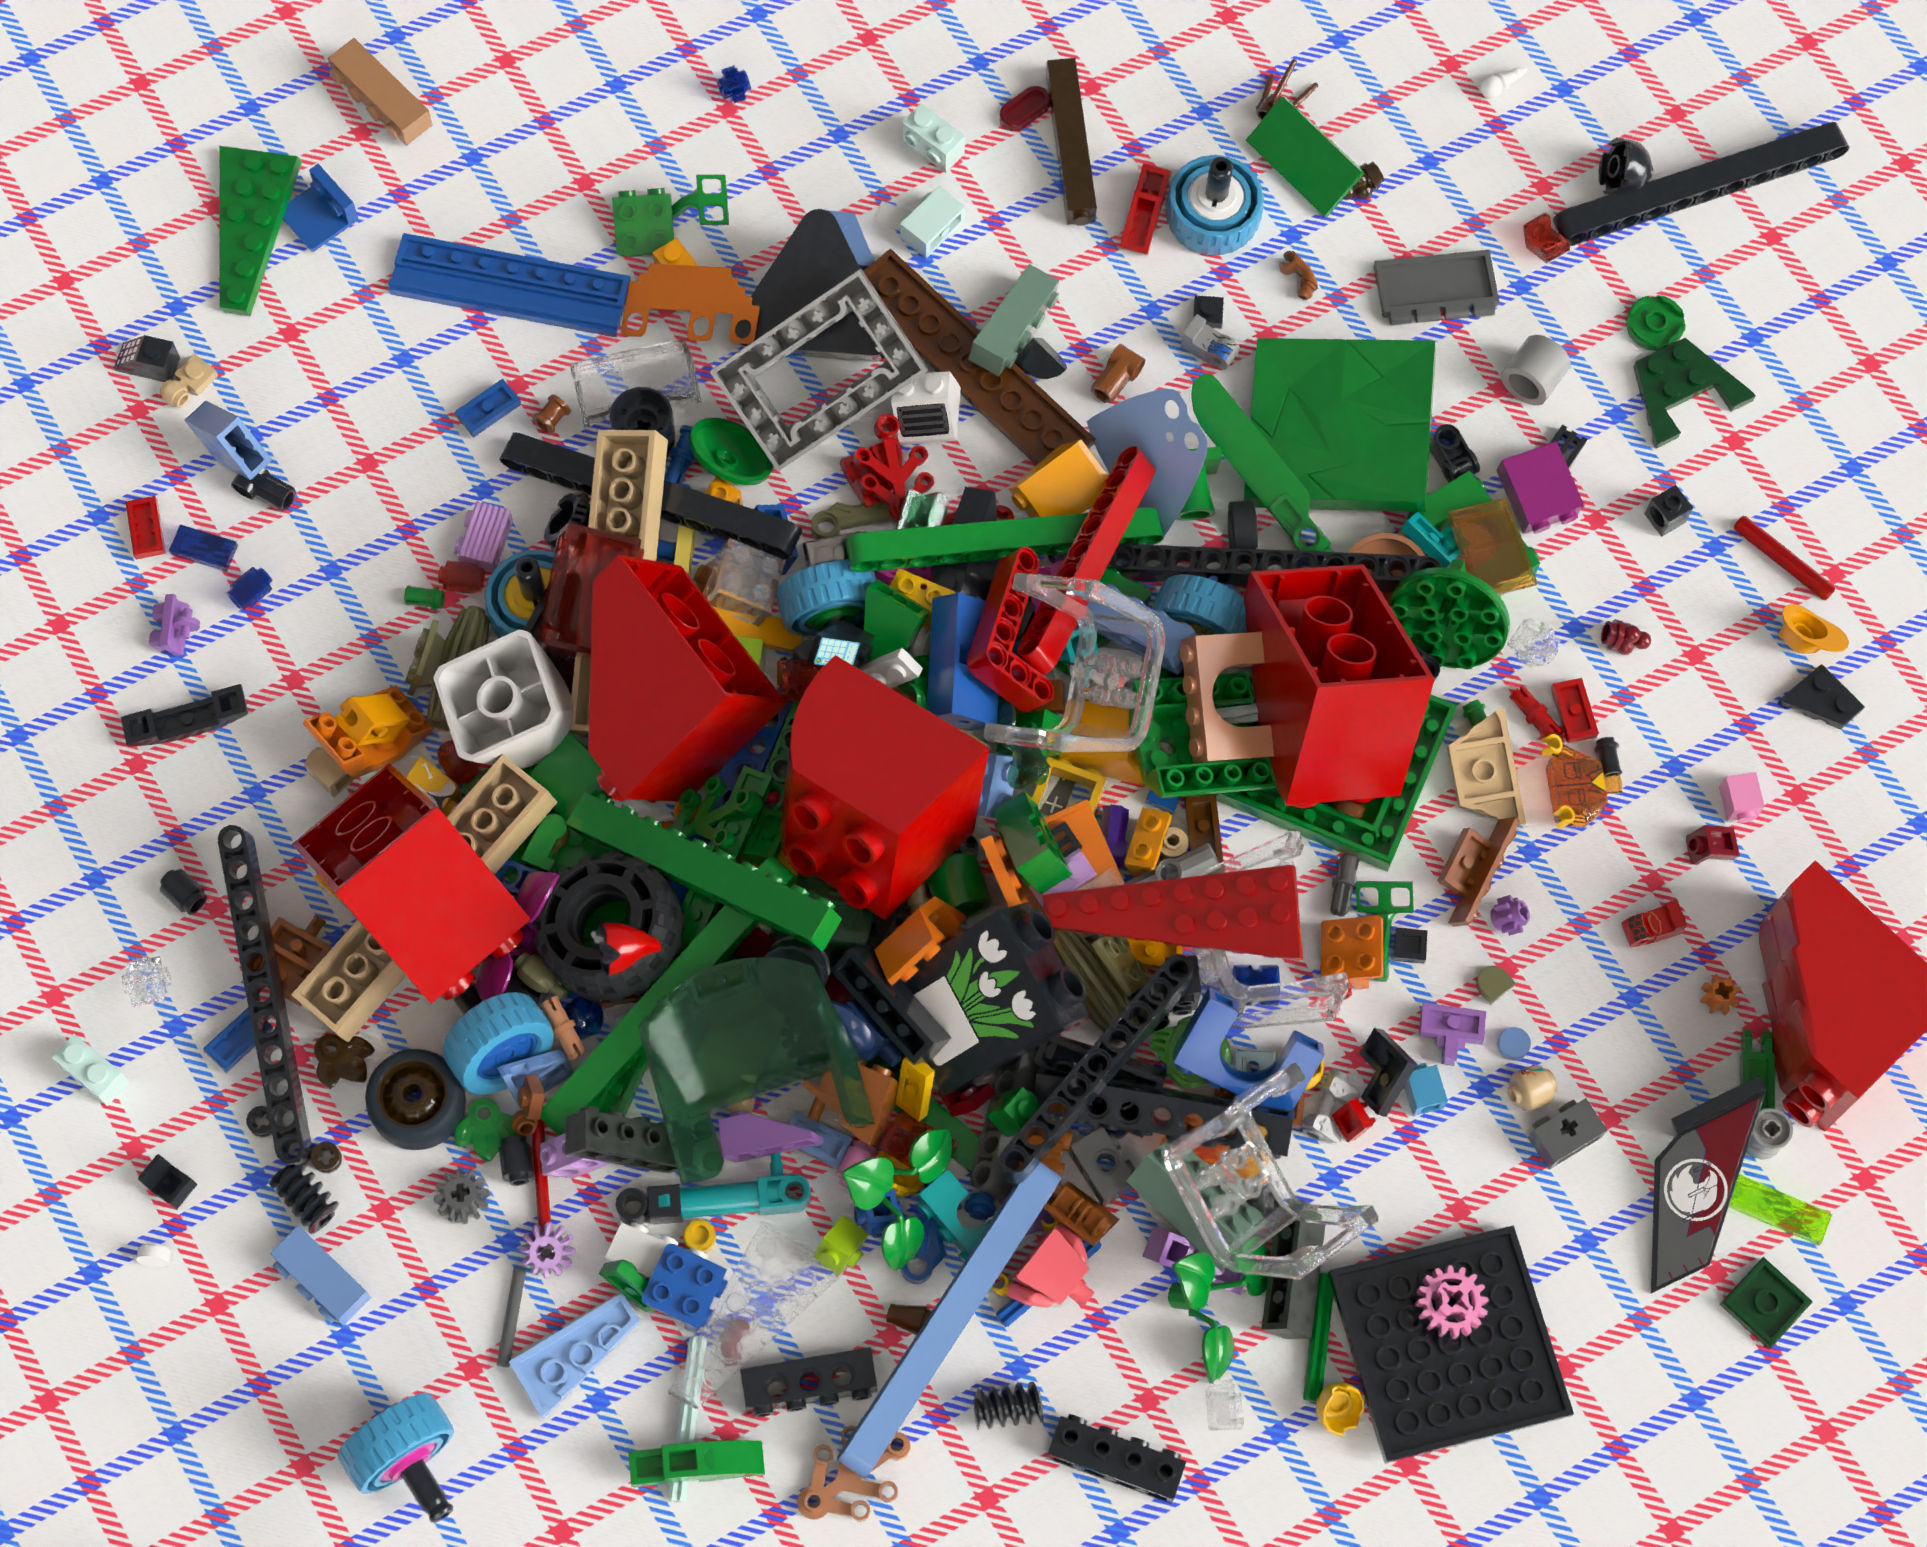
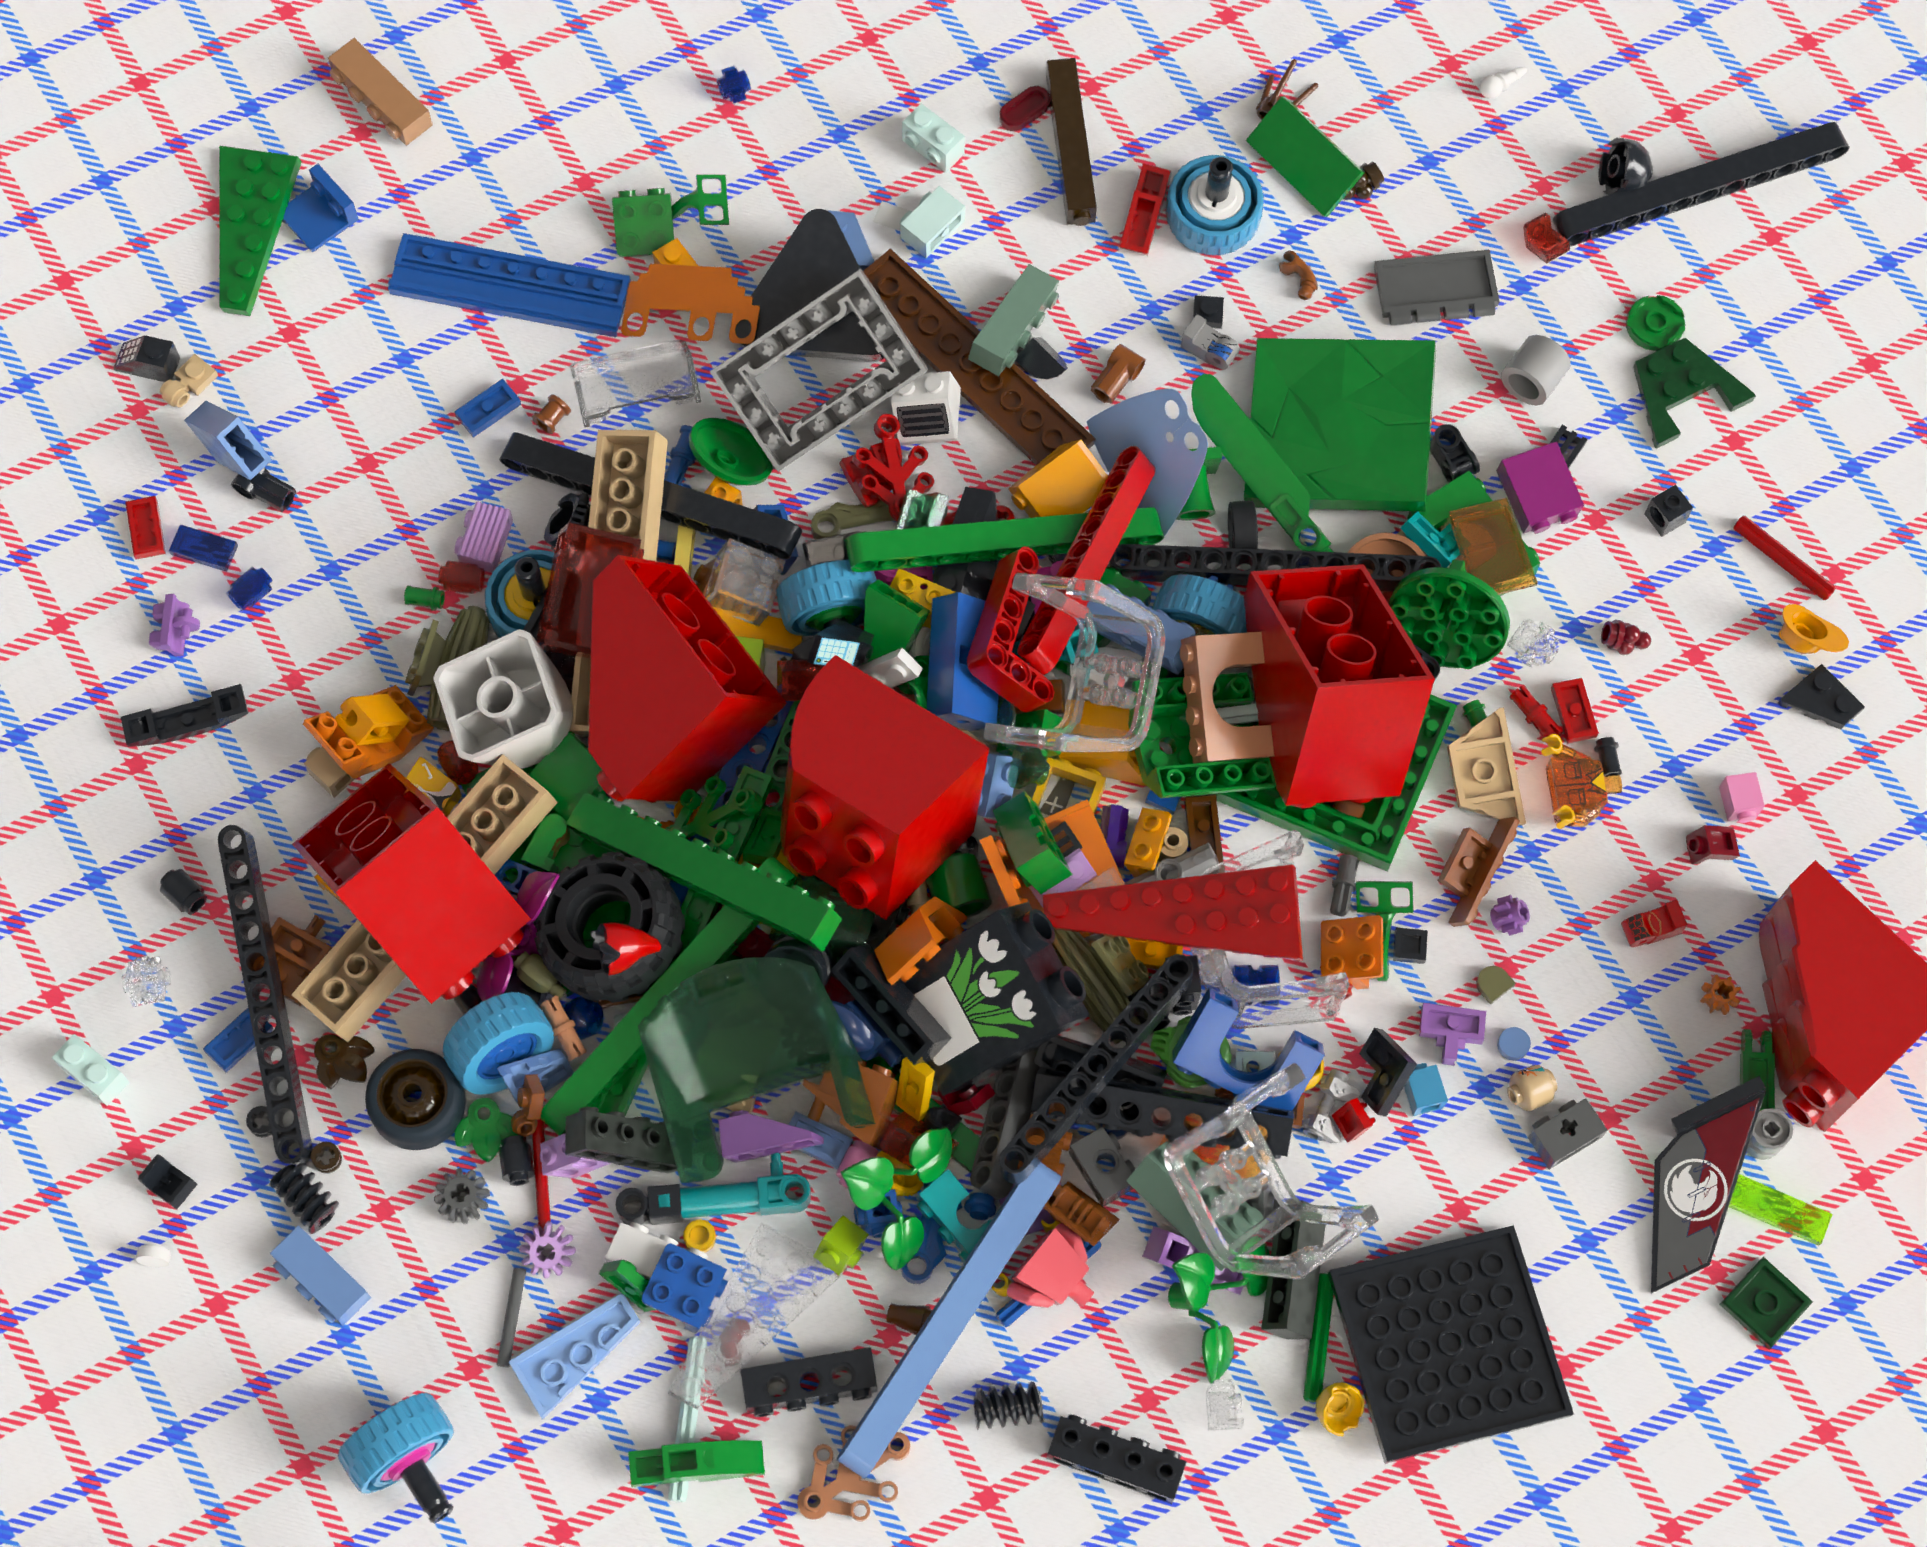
(644, 410): black wheel -> none
(941, 1117): none -> black tile
(1013, 1110): green brick -> none
(1441, 1294): bright pink gear -> none

